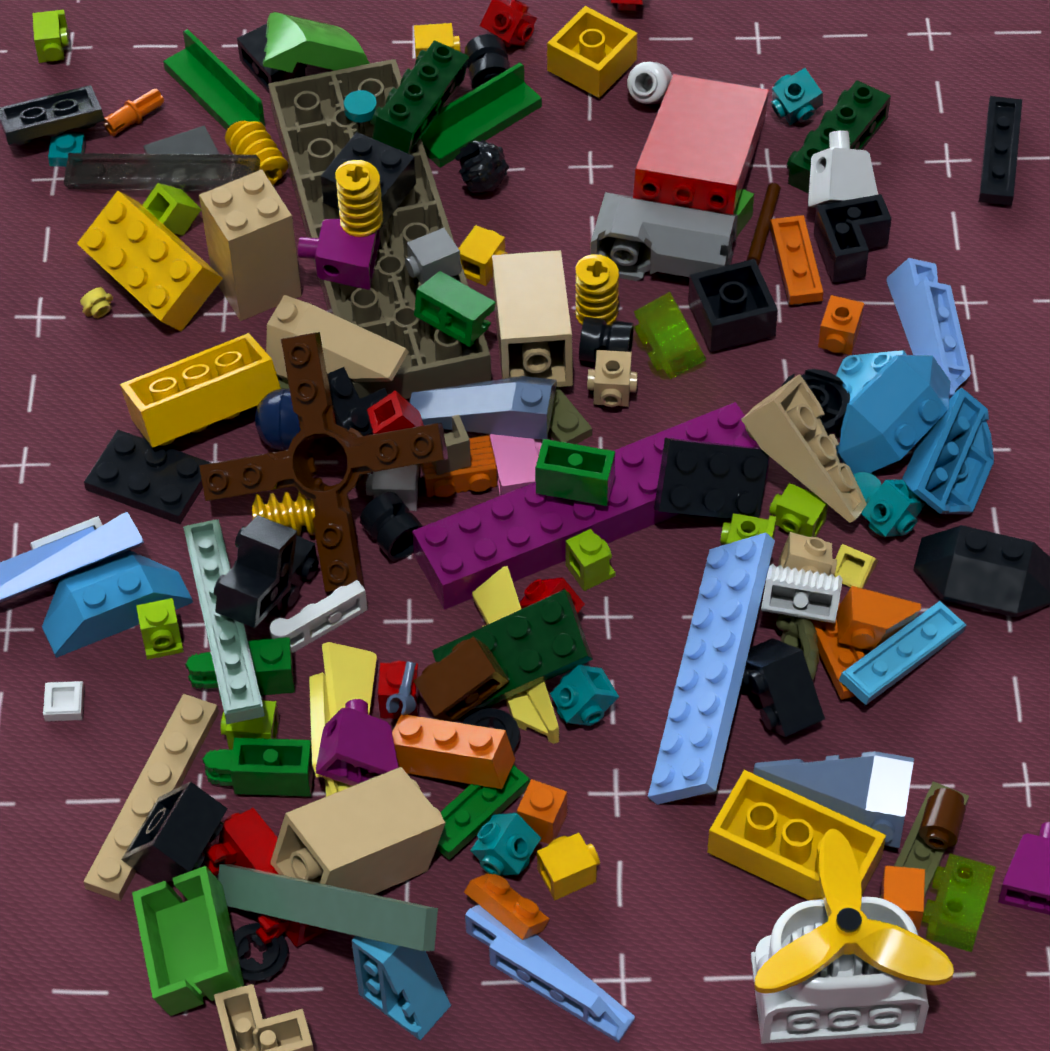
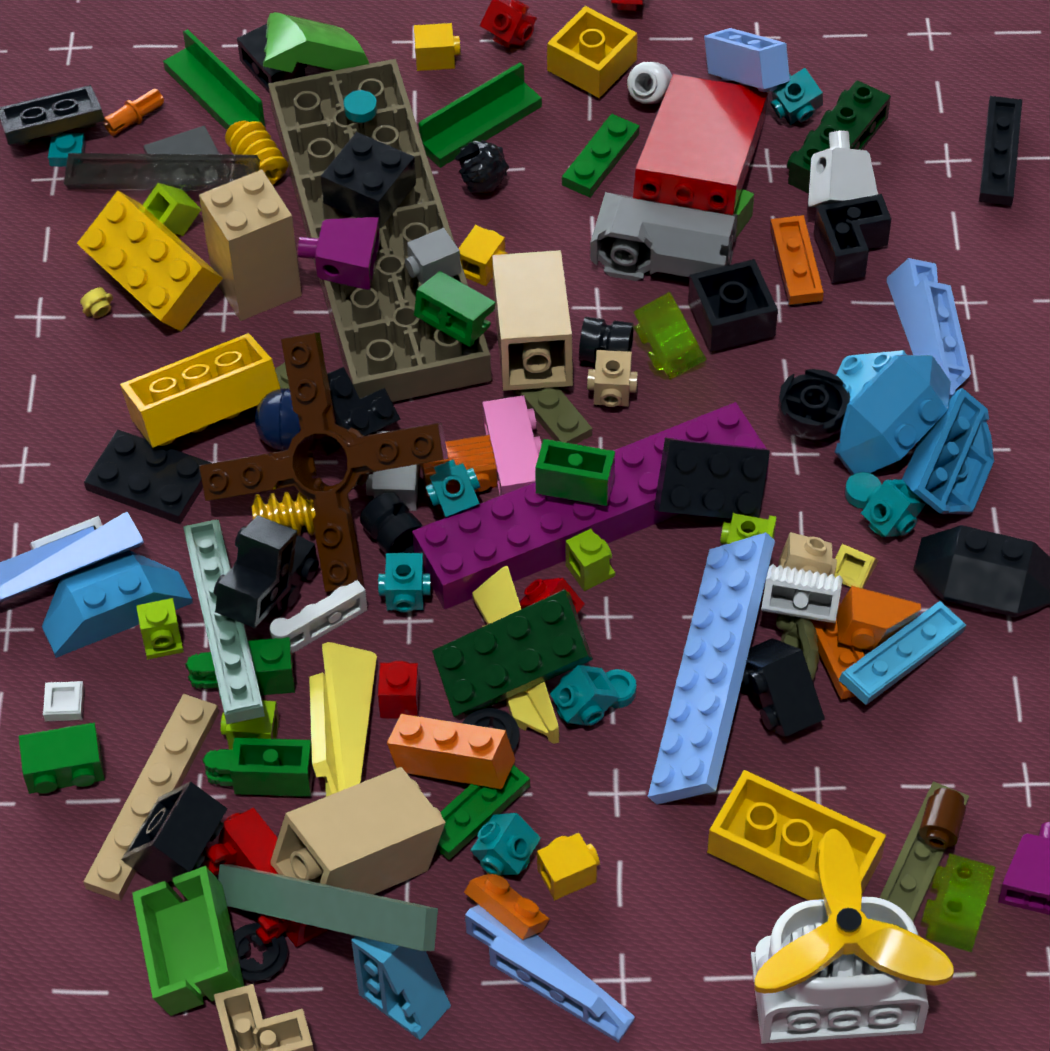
(50, 35): lime brick -> none
(61, 758): none -> green brick
(344, 344): tan wedge -> none
(356, 746): magenta torso -> none
(359, 198): yellow piece -> none
(393, 414): red brick -> none
(404, 582): none -> teal brick
(404, 695): sand blue hand -> none
(419, 97): dark green brick -> none
(457, 449): dark tan panel -> none
(457, 502): none -> teal brick
(461, 680): reddish brown brick -> none
(486, 58): black wheel -> none
(497, 407): sand blue wedge -> none
(544, 809): orange brick -> none
(596, 288): yellow piece -> none
(600, 155): none -> green plate
(625, 686): none -> teal tile
(747, 59): none -> light blue brick
(763, 222): reddish brown bar -> none
(792, 434): tan wedge -> none
(799, 511): lime brick -> none
(841, 325): orange brick -> none
(862, 788): sand blue wedge -> none
(906, 890): orange brick -> none

